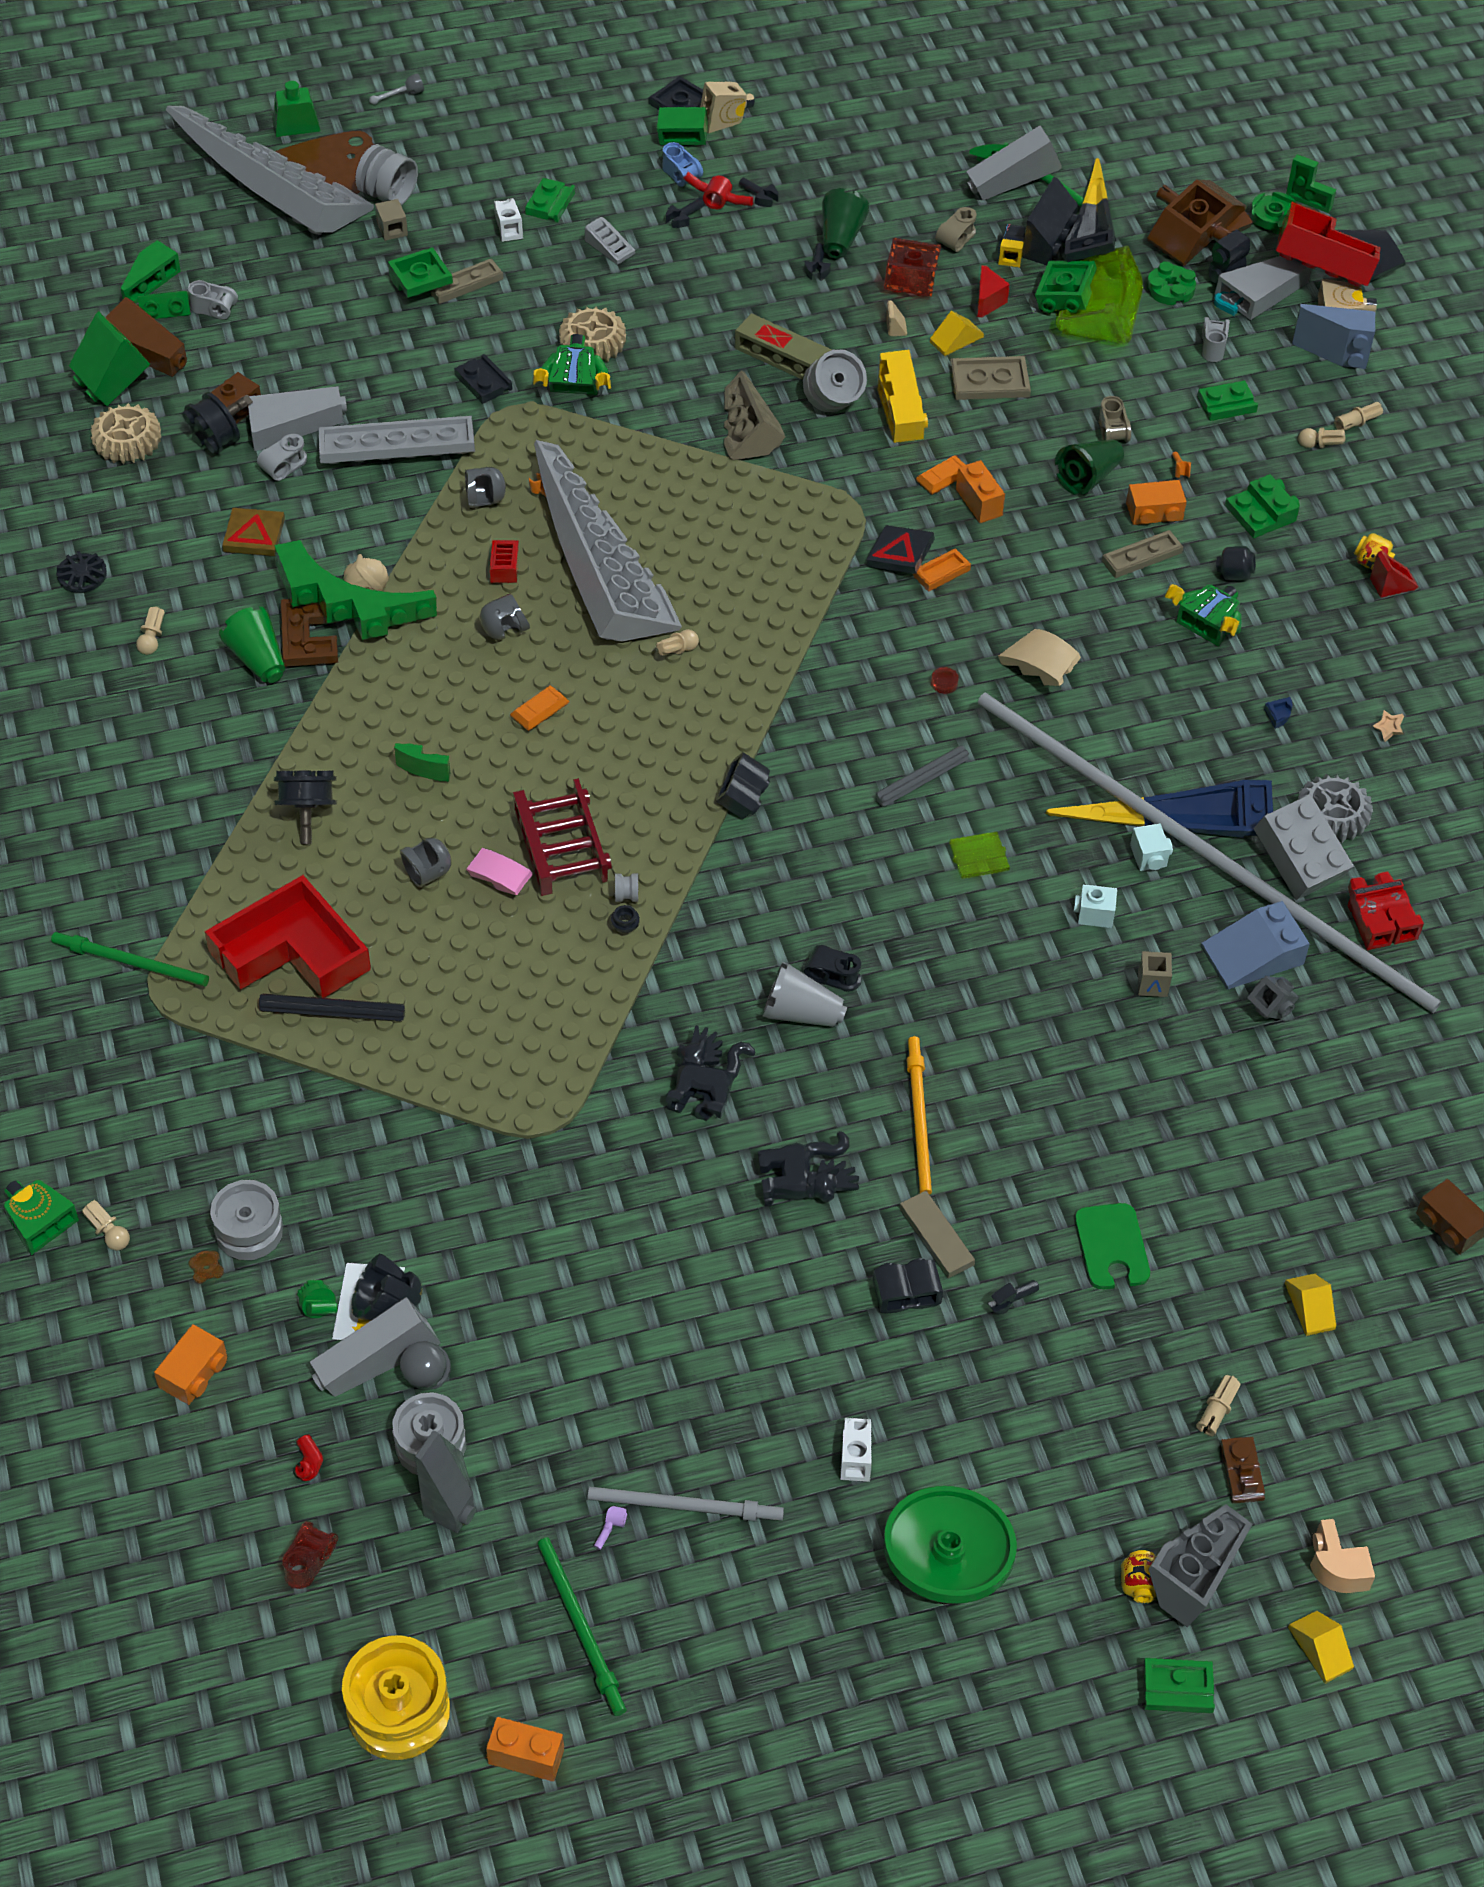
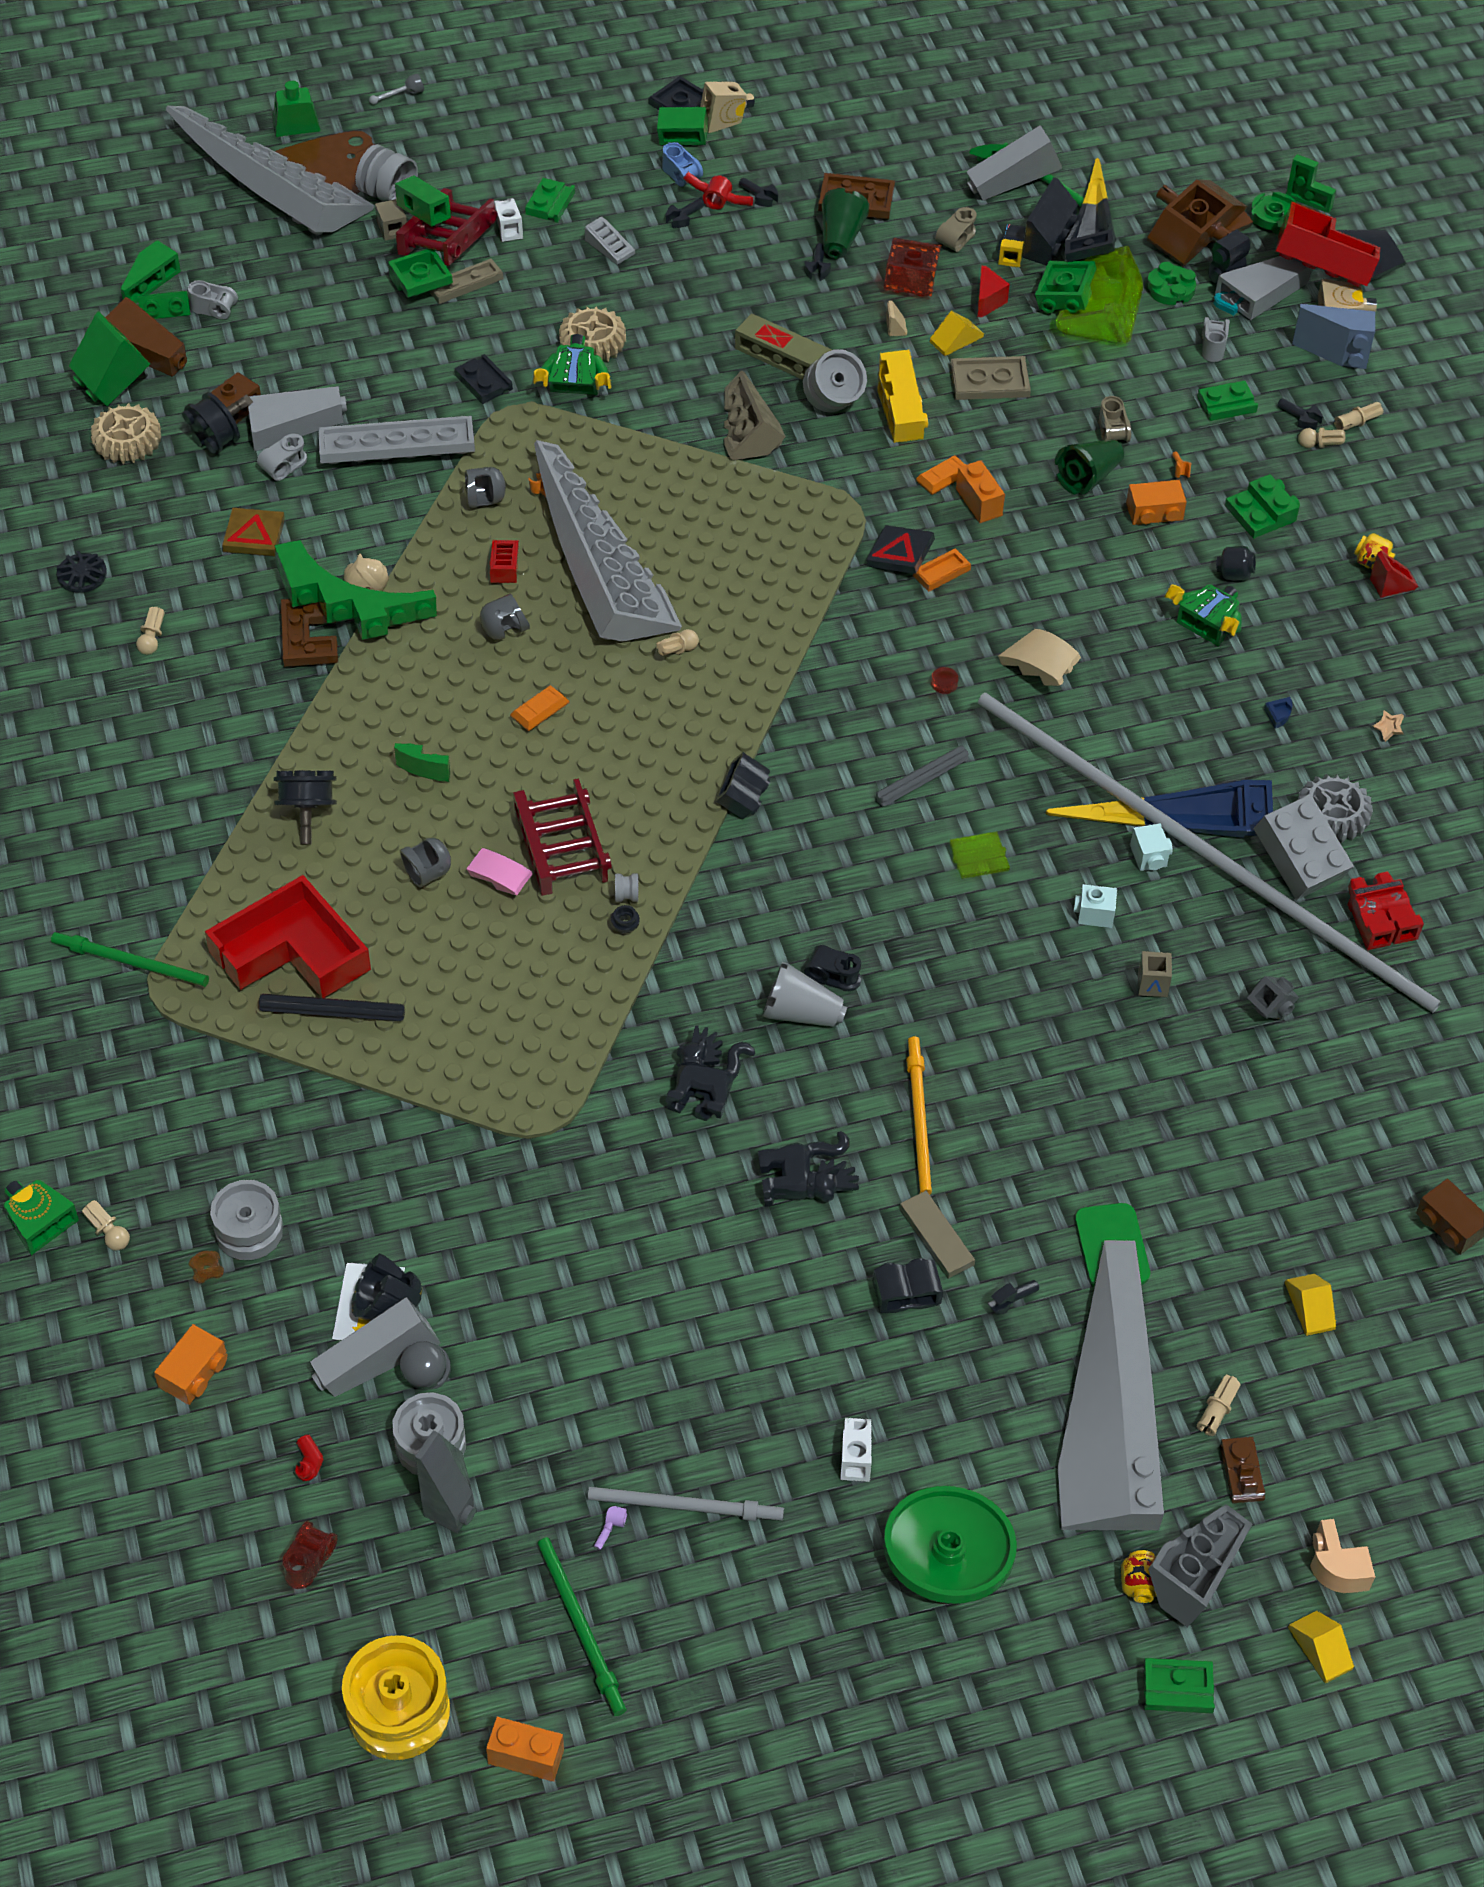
(254, 642): green cone -> none
(317, 1299): green piece -> none
(422, 200): none -> green brick
(469, 230): none -> dark red fence
(876, 191): none -> reddish brown plate
(1110, 1439): none -> light grey wedge
(1142, 554): dark tan tile -> none
(1257, 946): sand blue slope -> none
(1307, 417): none -> black bar

